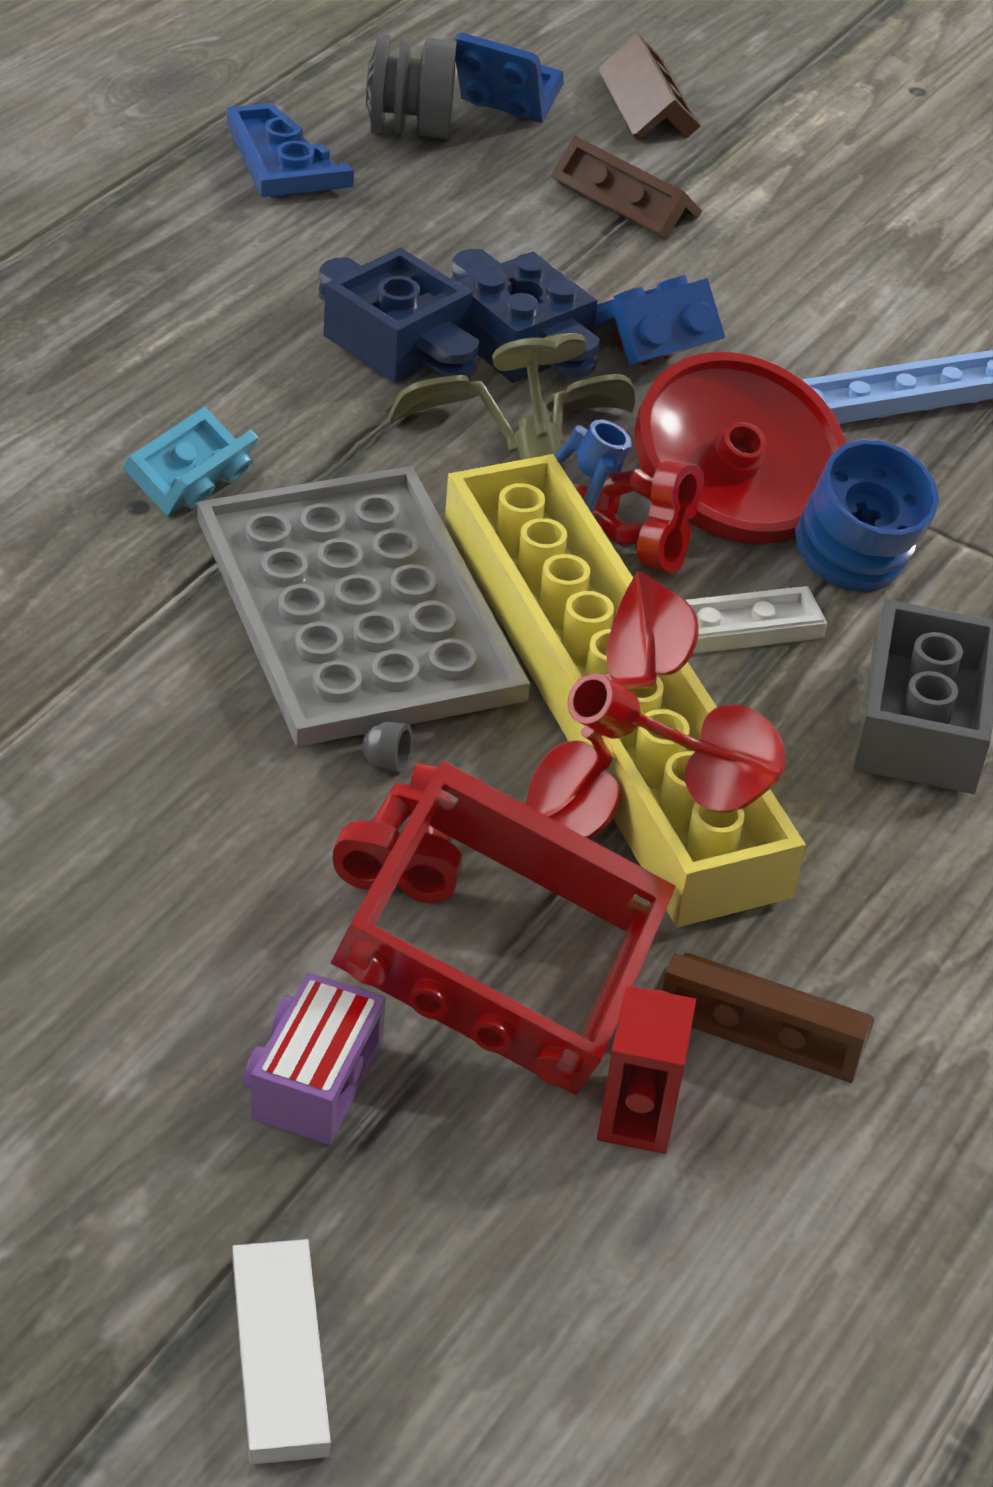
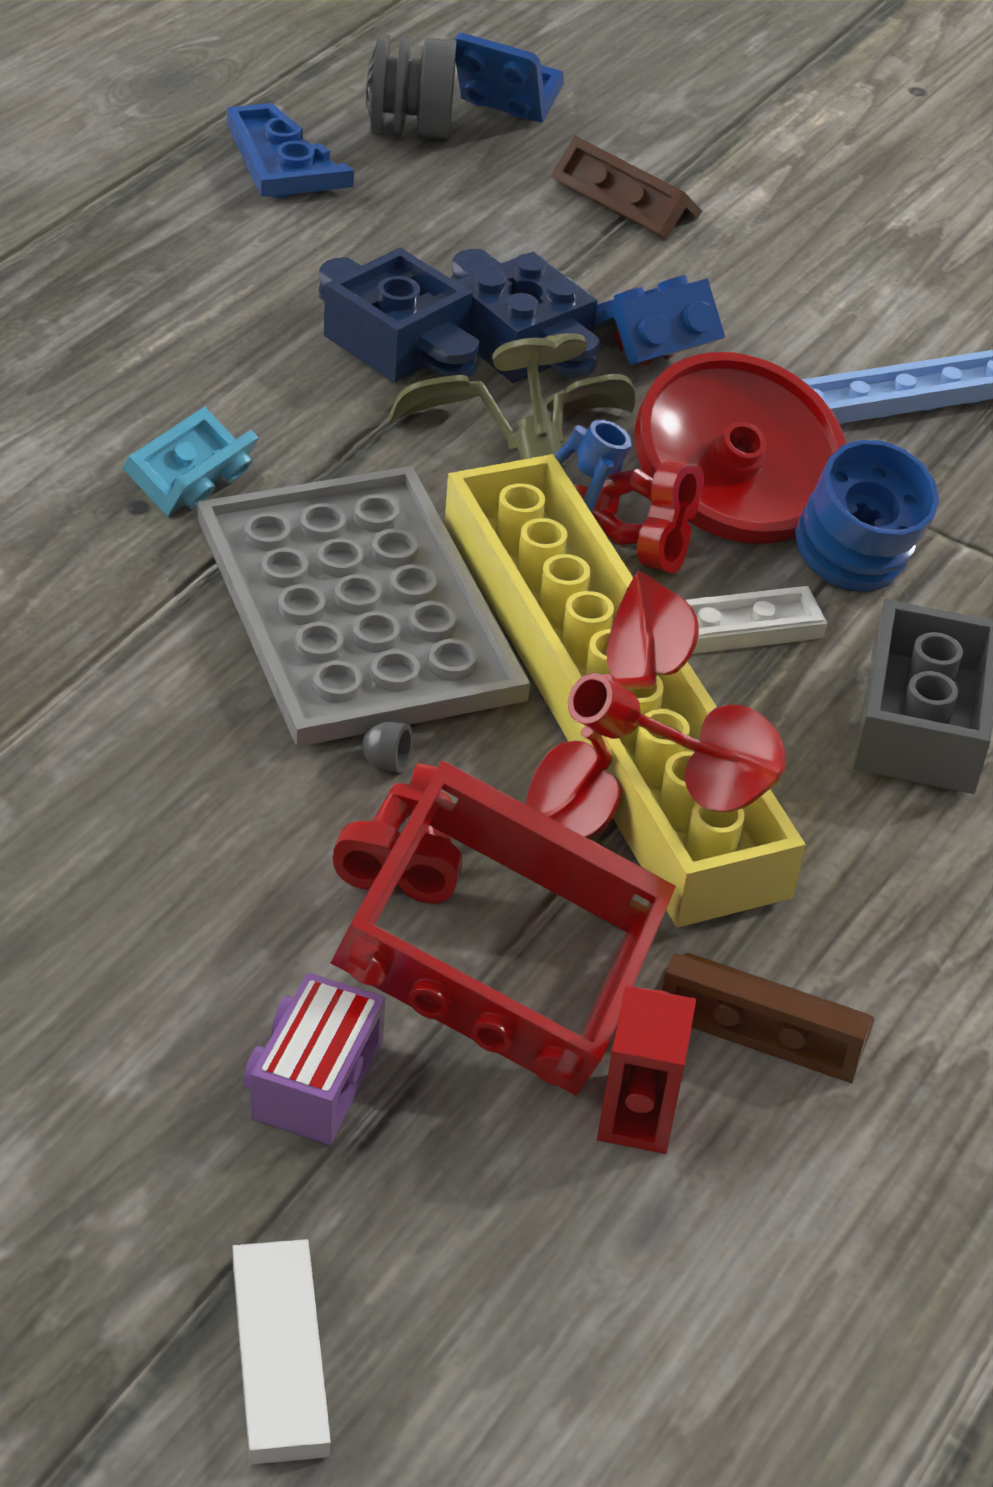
(646, 89): panel -> none

